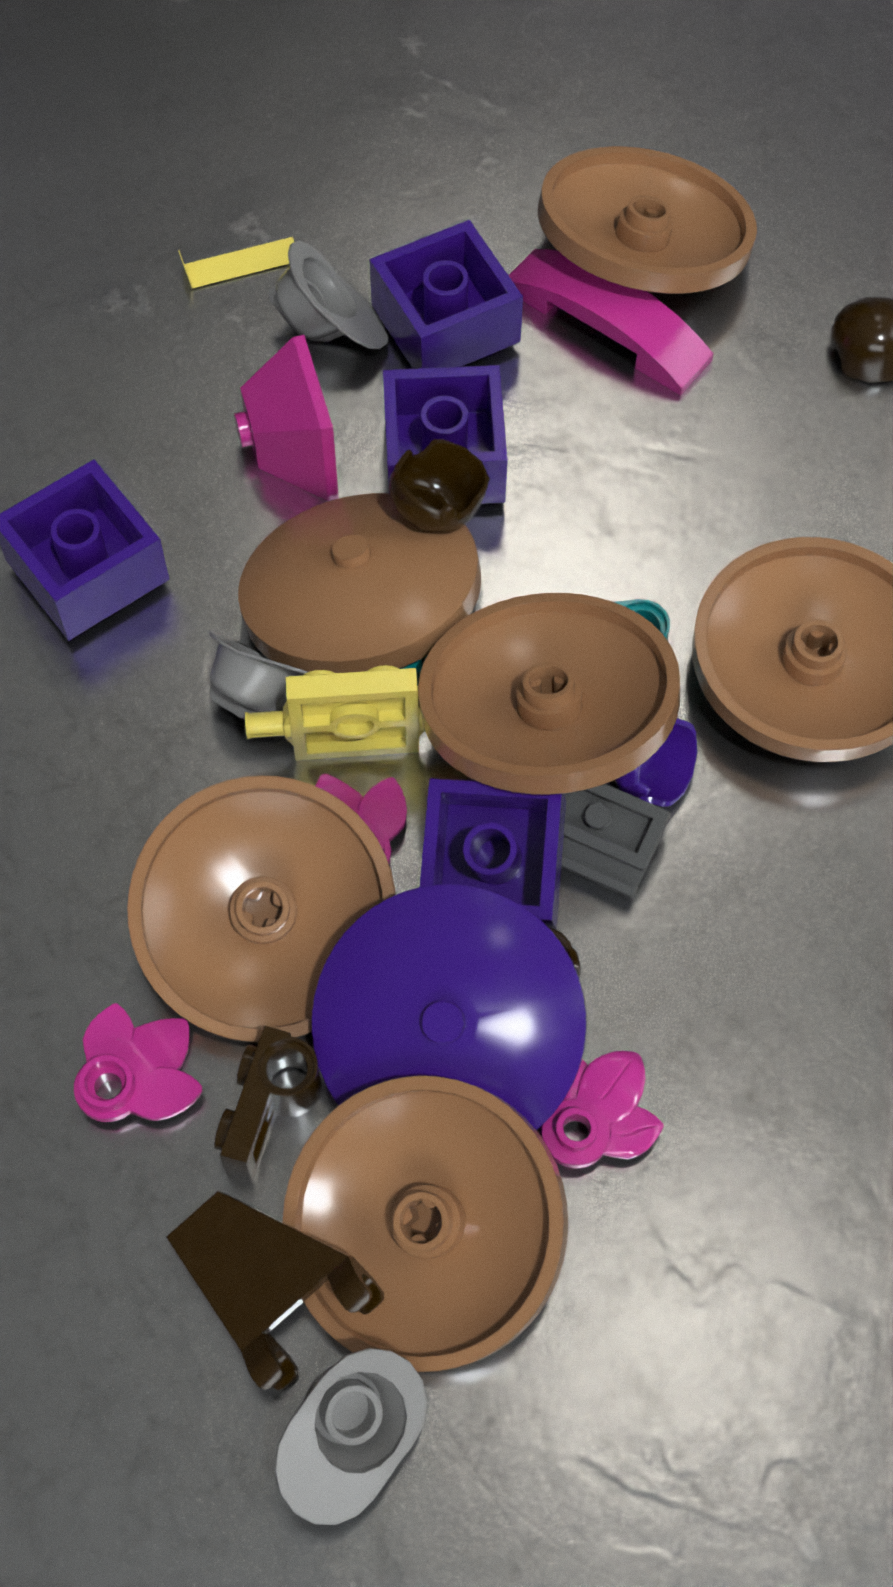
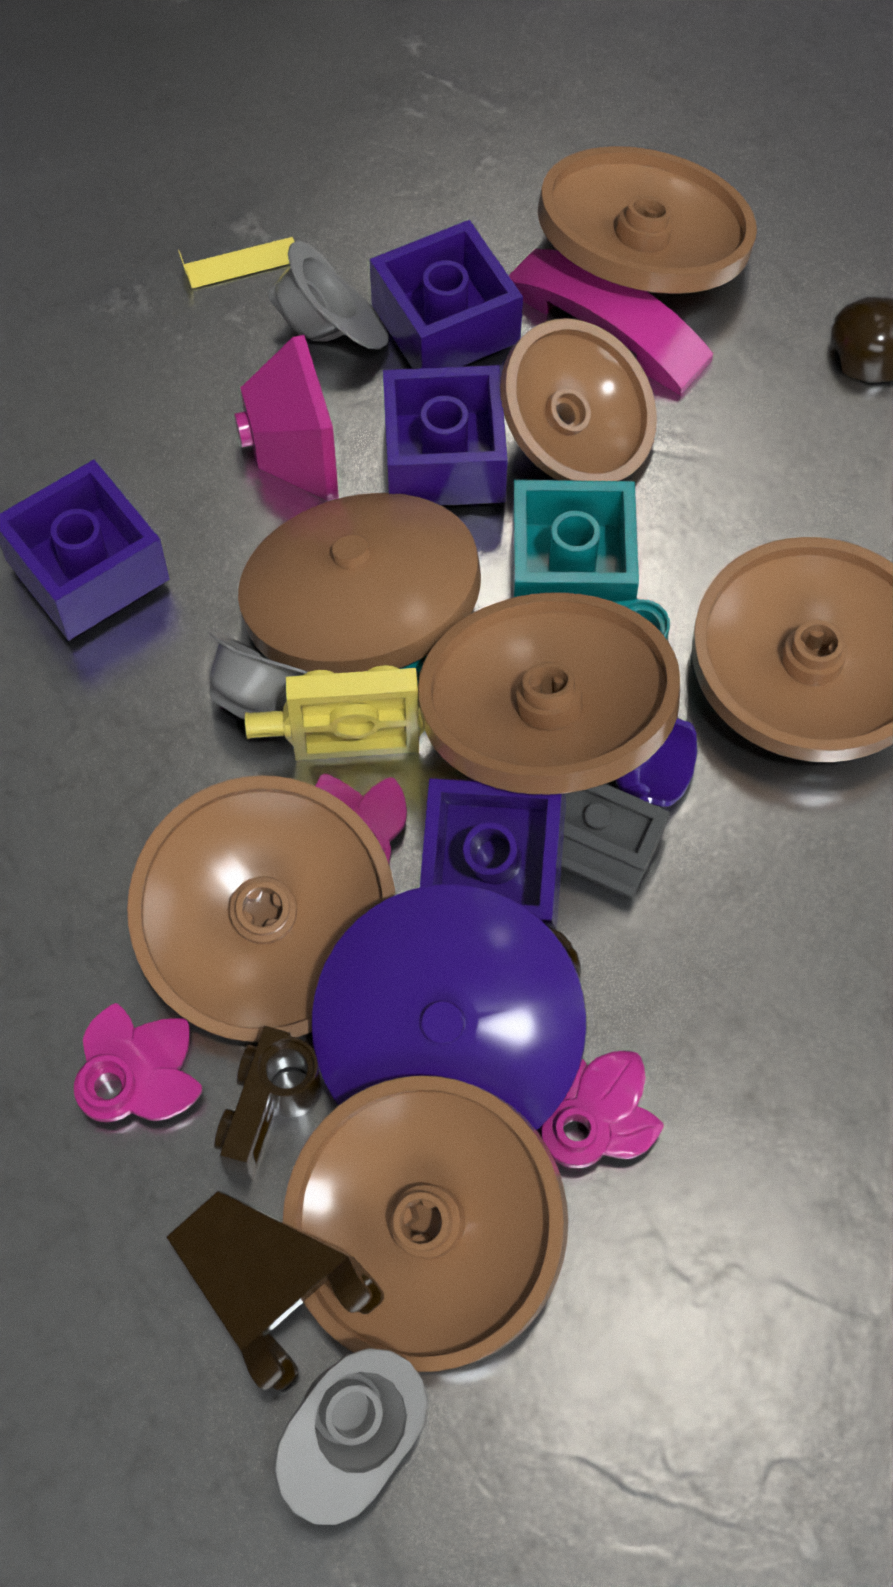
(439, 486): dark brown hair -> none
(575, 538): none -> teal brick
(596, 390): none -> medium nougat dish

